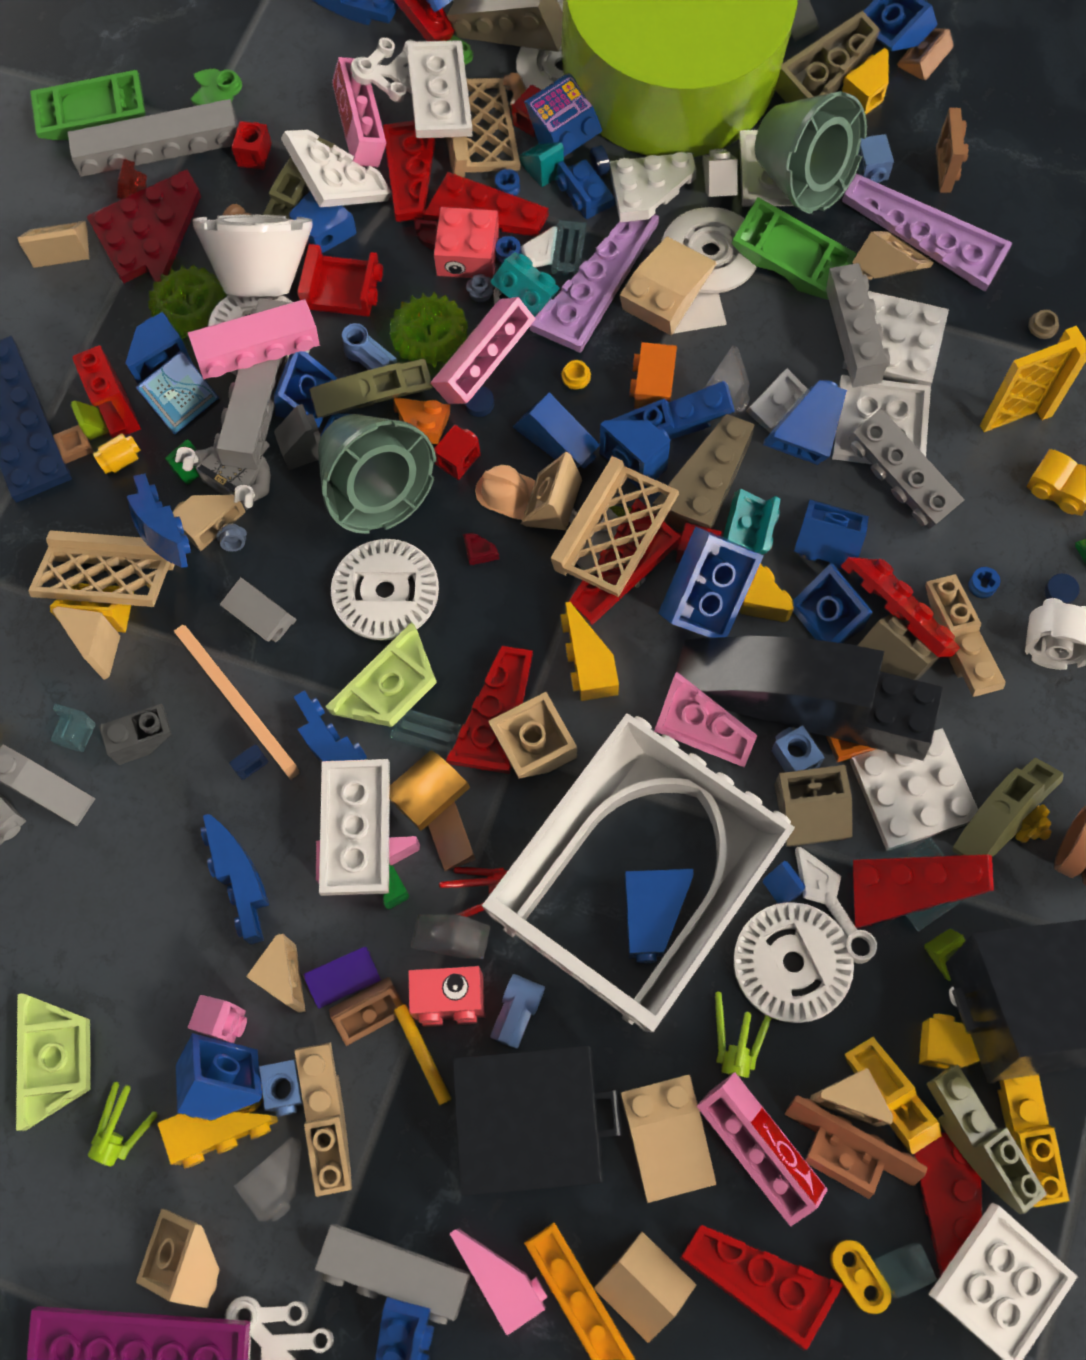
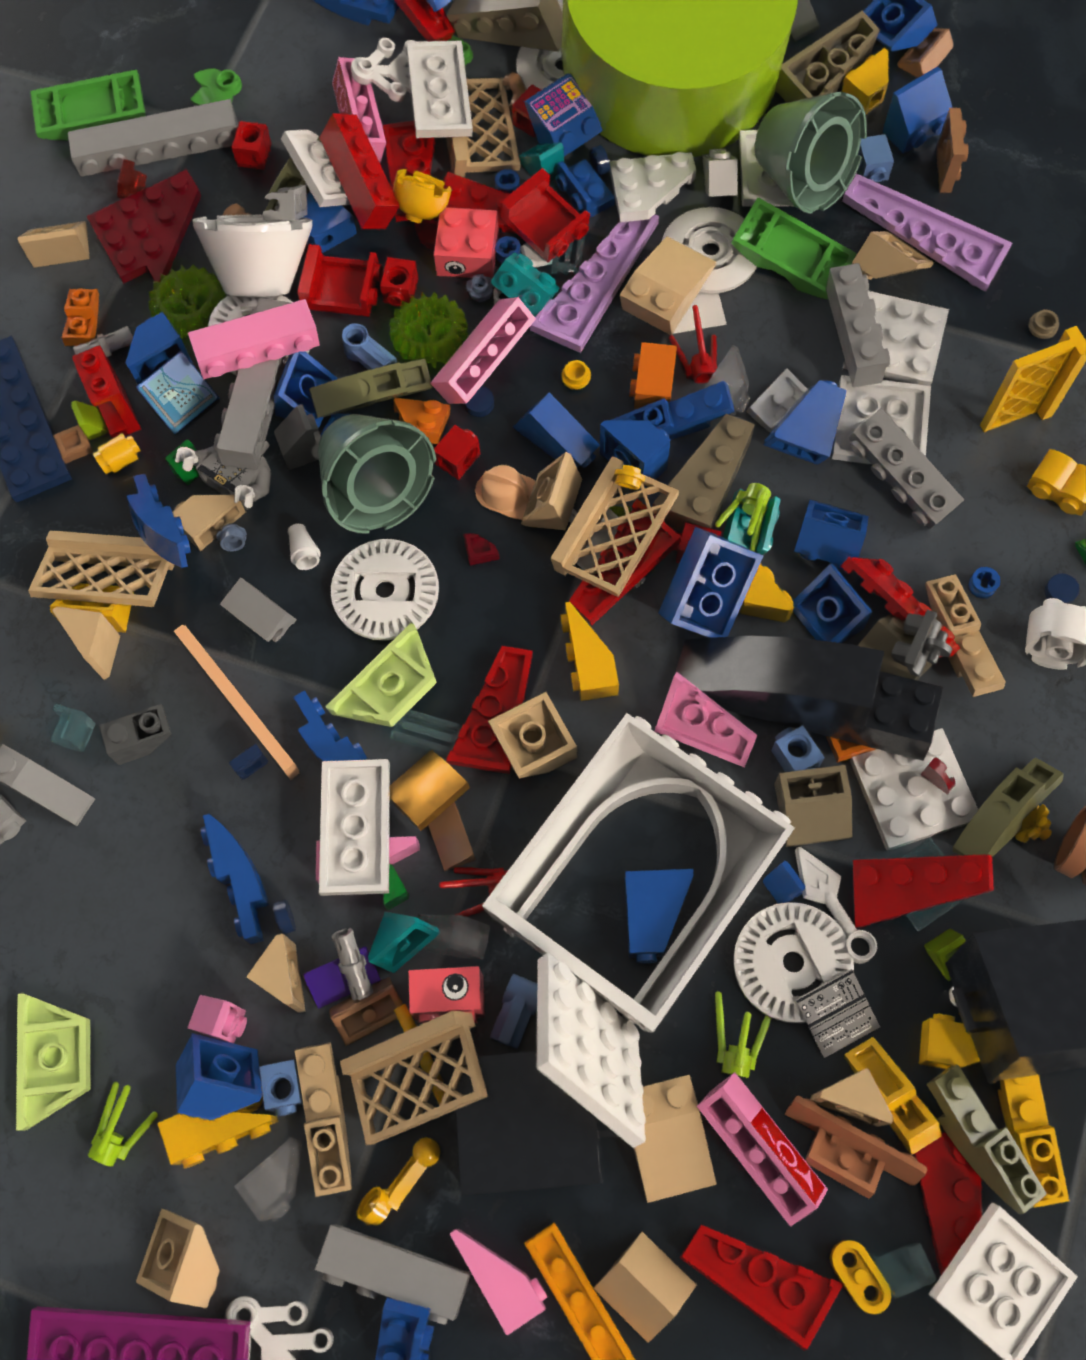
(82, 316): none -> orange slope
(109, 342): none -> light grey pin
(284, 917): none -> dark blue tile
(291, 204): none -> light grey hinge
(303, 550): none -> white cone
(352, 964): none -> light grey pin
(359, 171): none -> red brick
(378, 1201): none -> yellow piece
(399, 272): none -> red brick
(399, 940): none -> teal slope
(412, 1046): none -> tan fence
(420, 195): none -> yellow cylinder
(543, 217): none -> red panel
(589, 1050): none -> white plate
(629, 477): none -> yellow plate
(701, 366): none -> red plant
(754, 503): none -> lime plant
(837, 1013): none -> light grey sticker
(918, 111): none -> blue slope
(926, 646): none -> dark grey hips
(936, 774): none -> dark red tile

